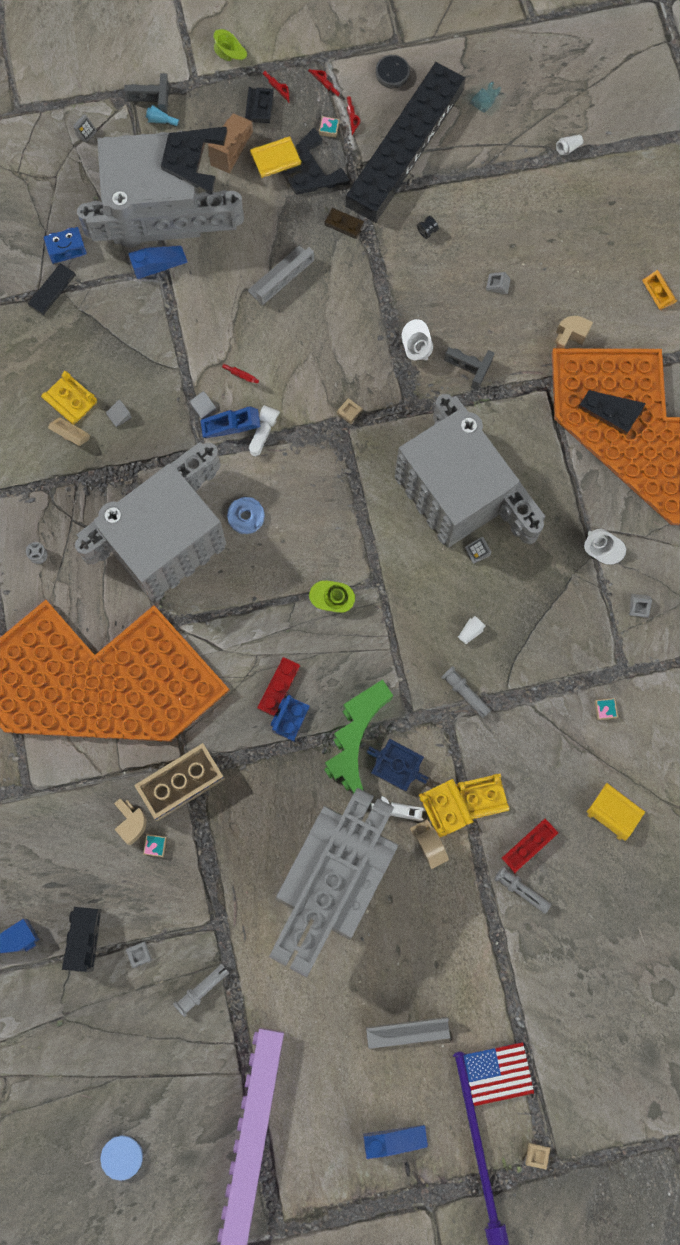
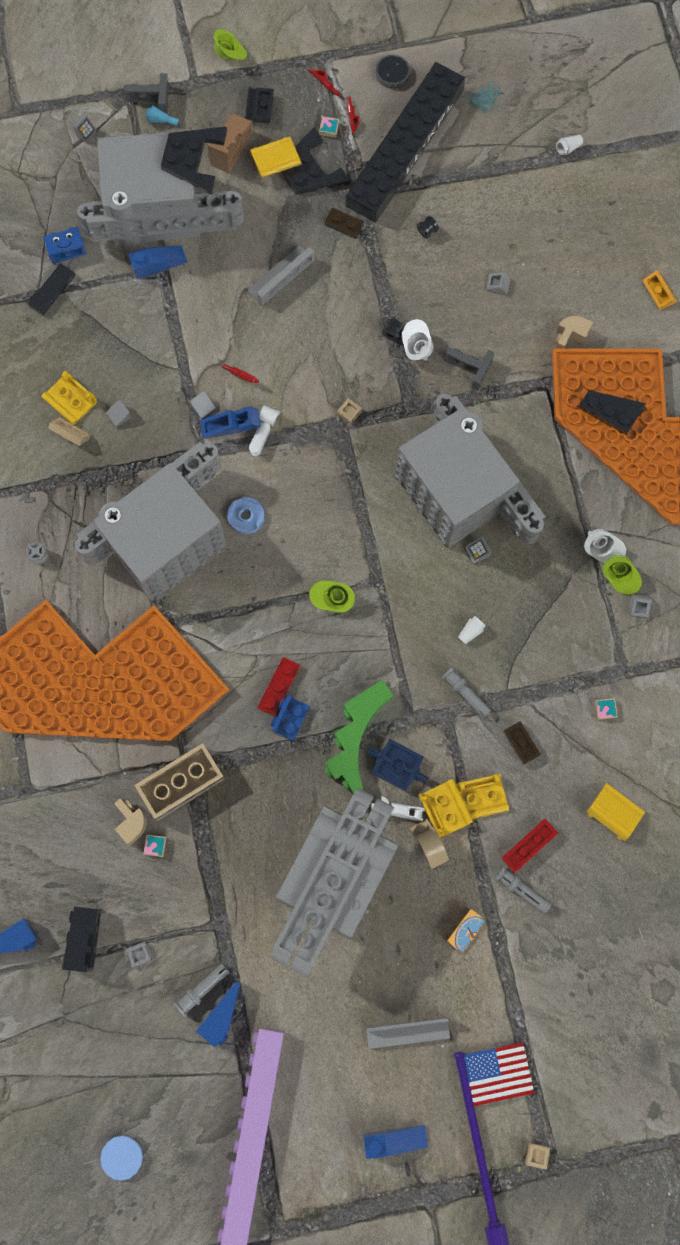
(218, 1022): none -> blue slope
(279, 87): red hand -> none
(393, 329): none -> black wheel
(466, 931): none -> slope
(521, 743): none -> dark brown plate
(622, 574): none -> lime piece

